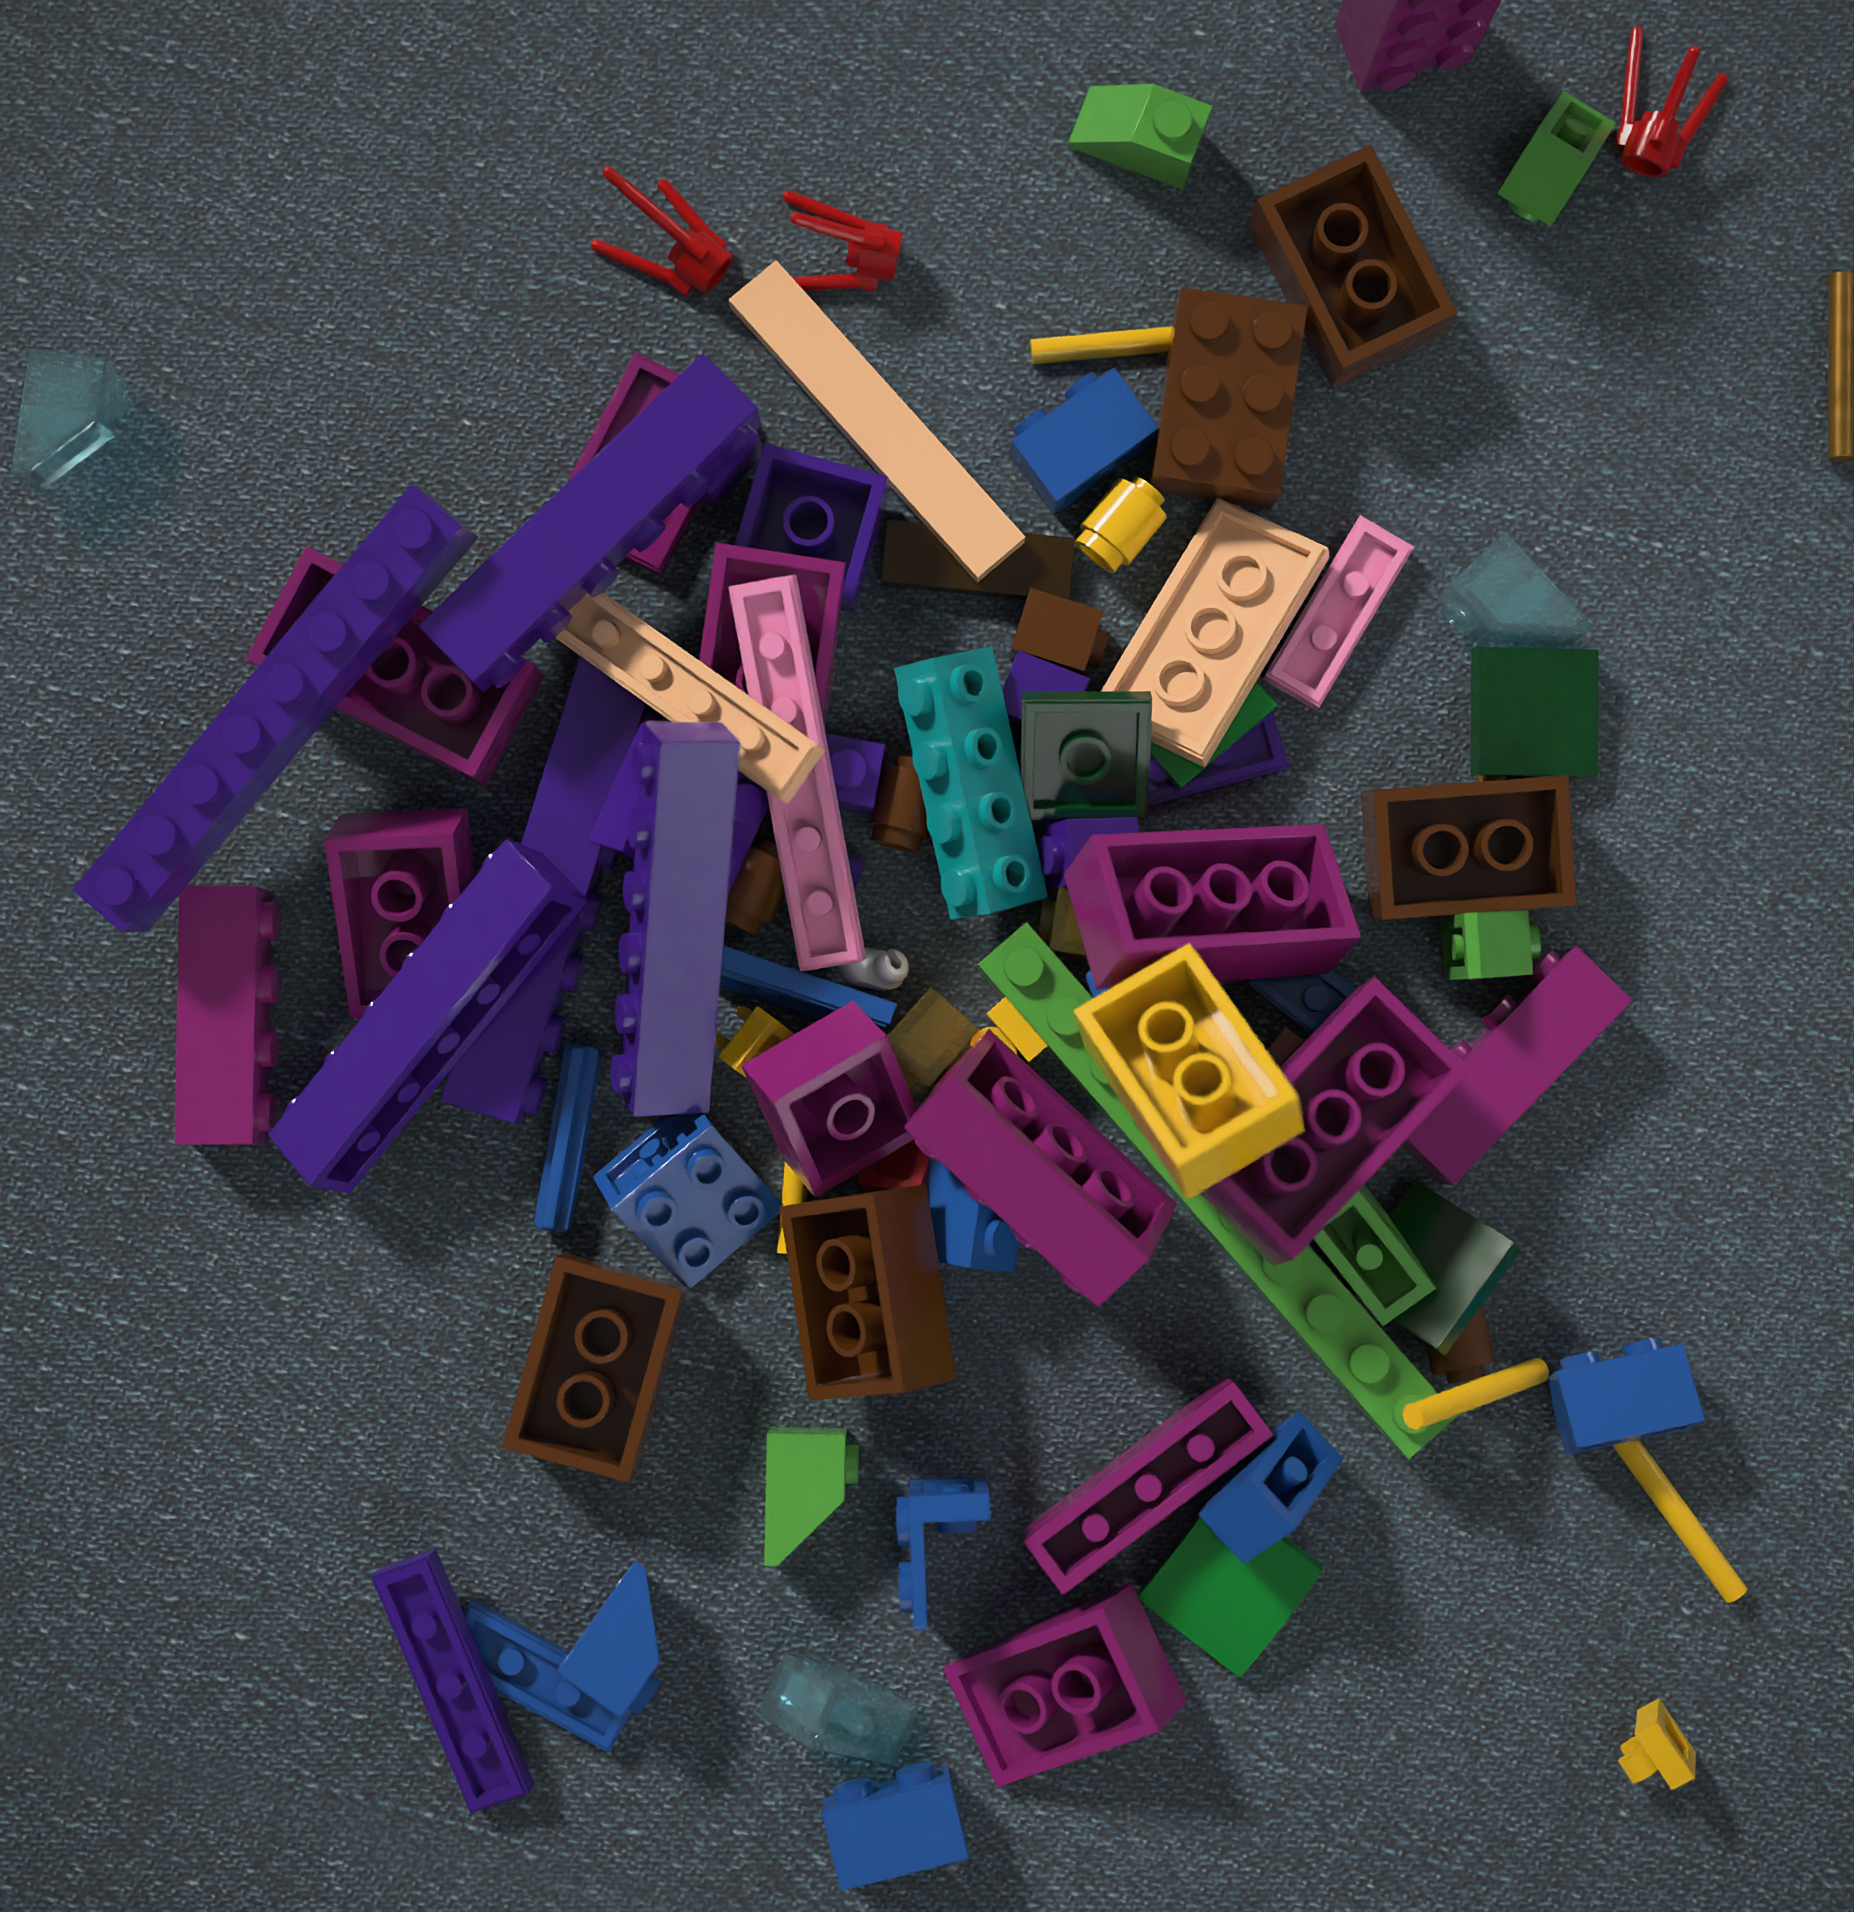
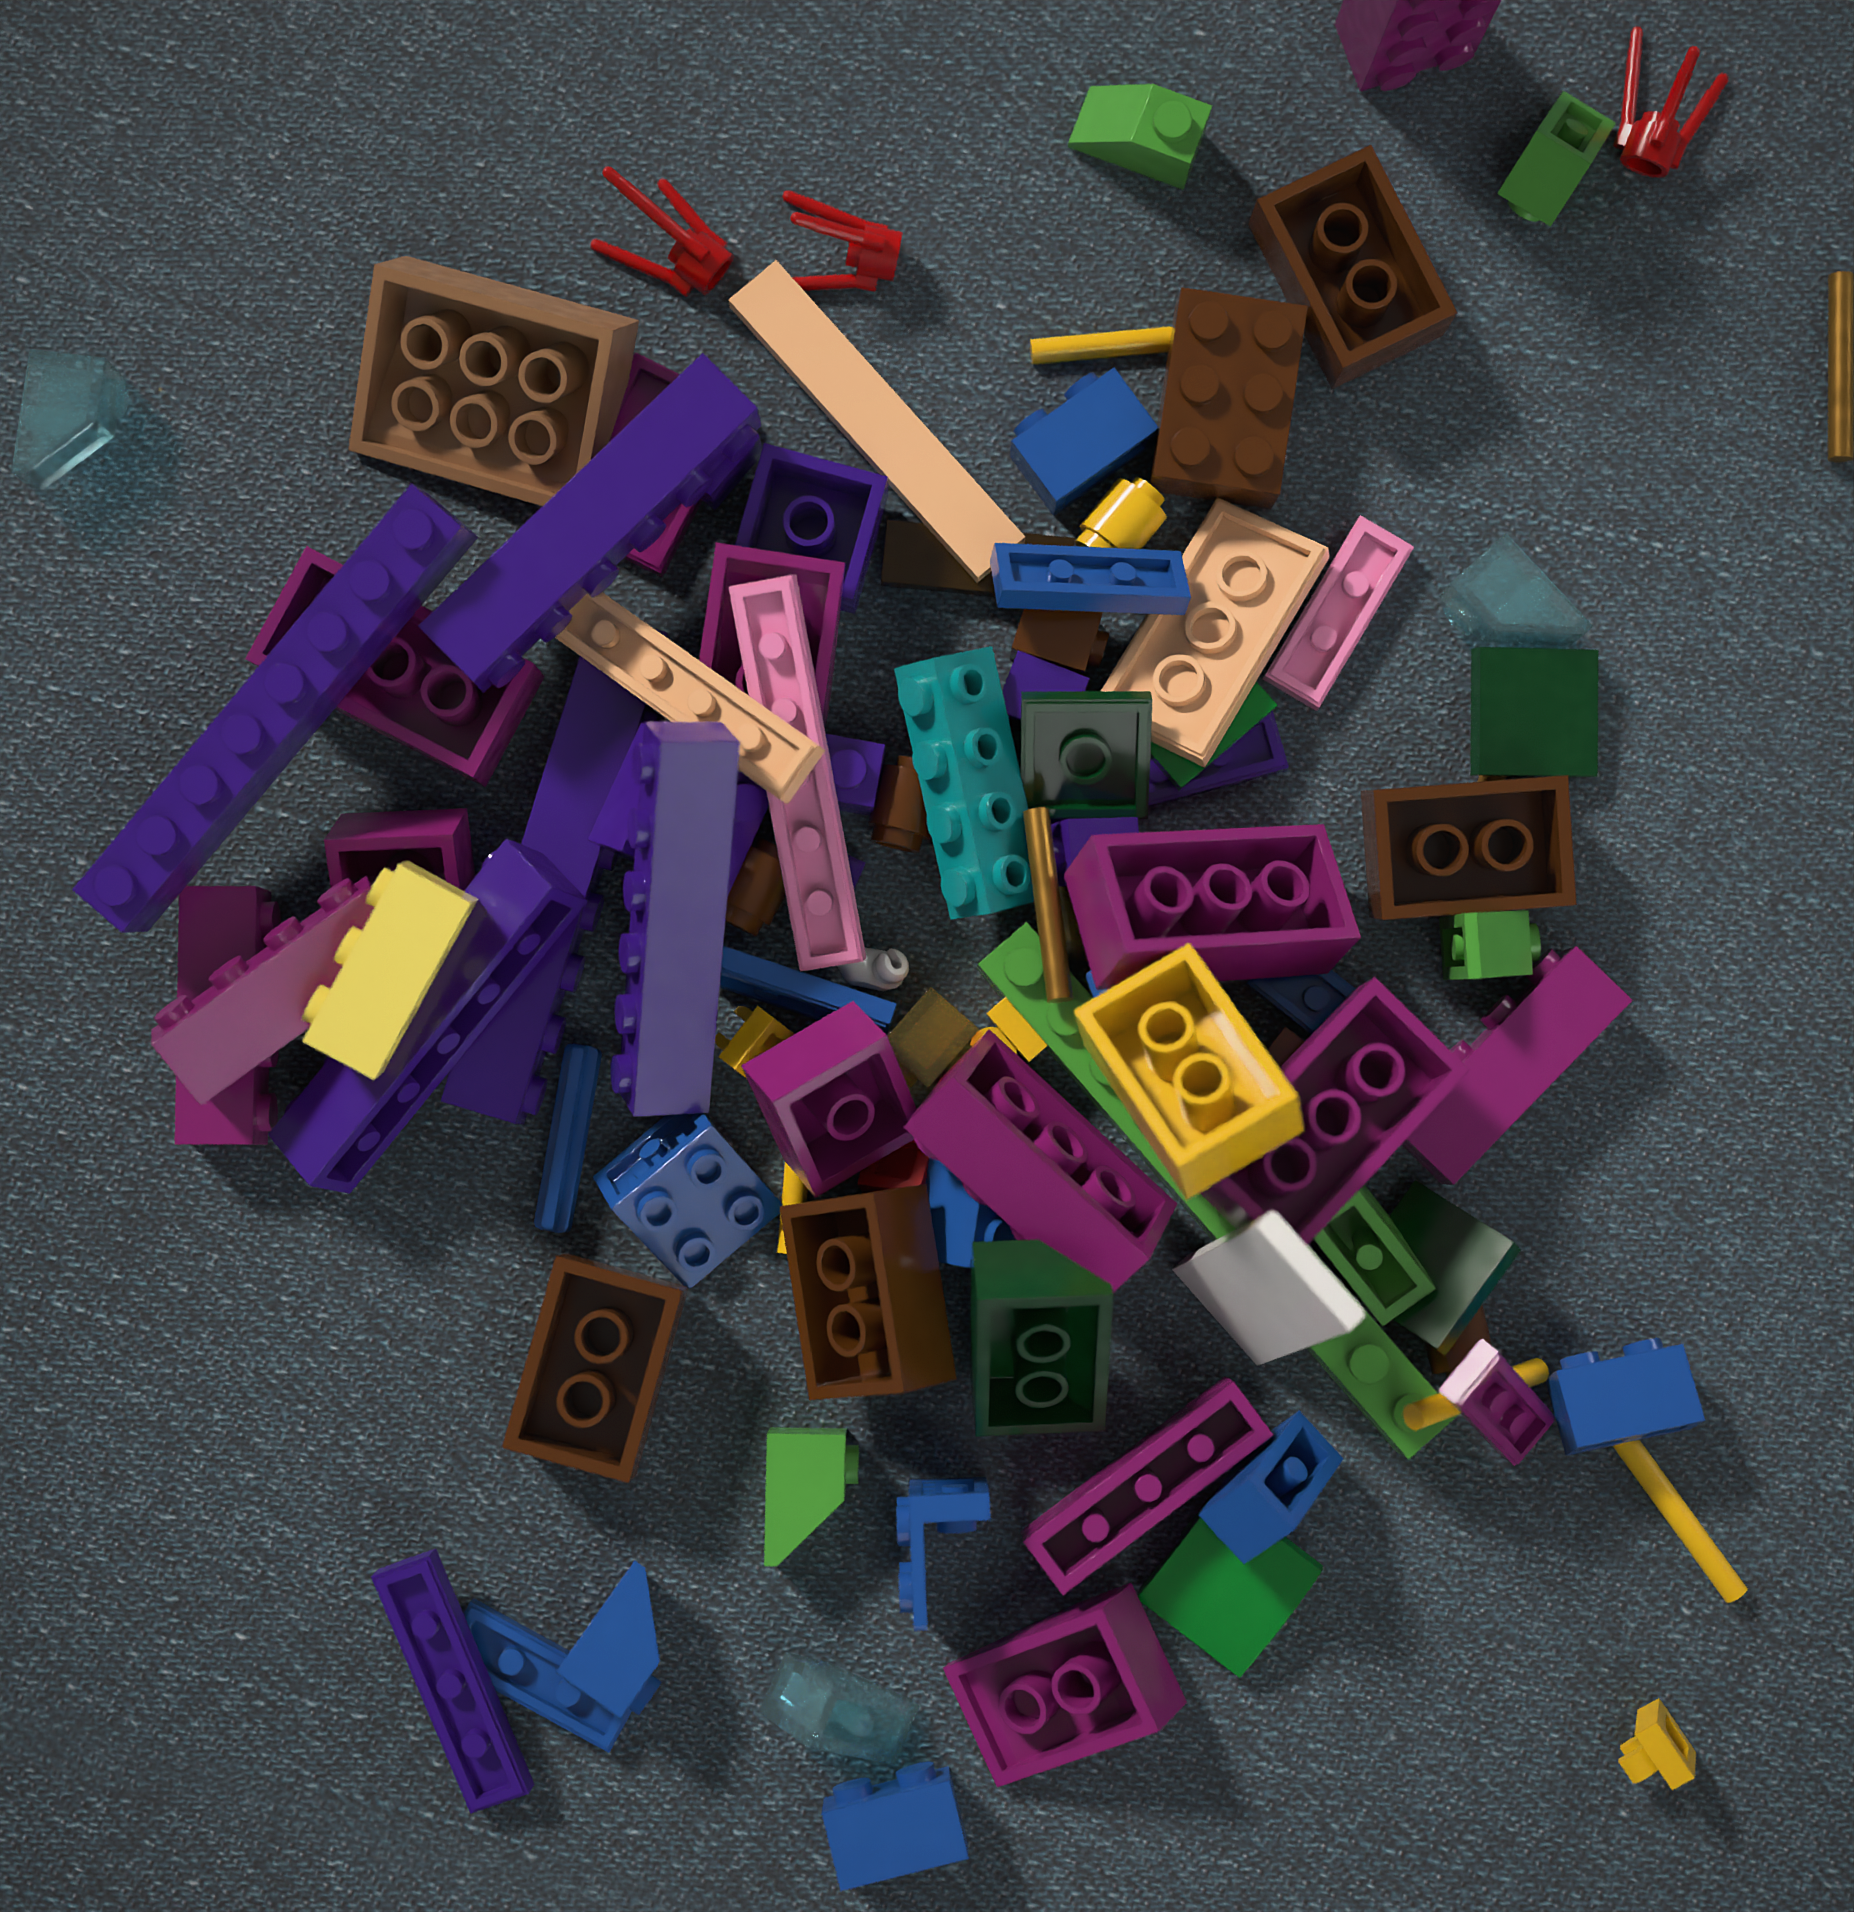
(260, 1001): none -> magenta brick
(387, 968): none -> light yellow brick
(486, 379): none -> medium nougat slope
(1037, 1341): none -> dark green slope
(1048, 905): none -> pearl gold bar
(1089, 579): none -> blue plate
(1269, 1290): none -> white tile
(1497, 1402): none -> magenta tile

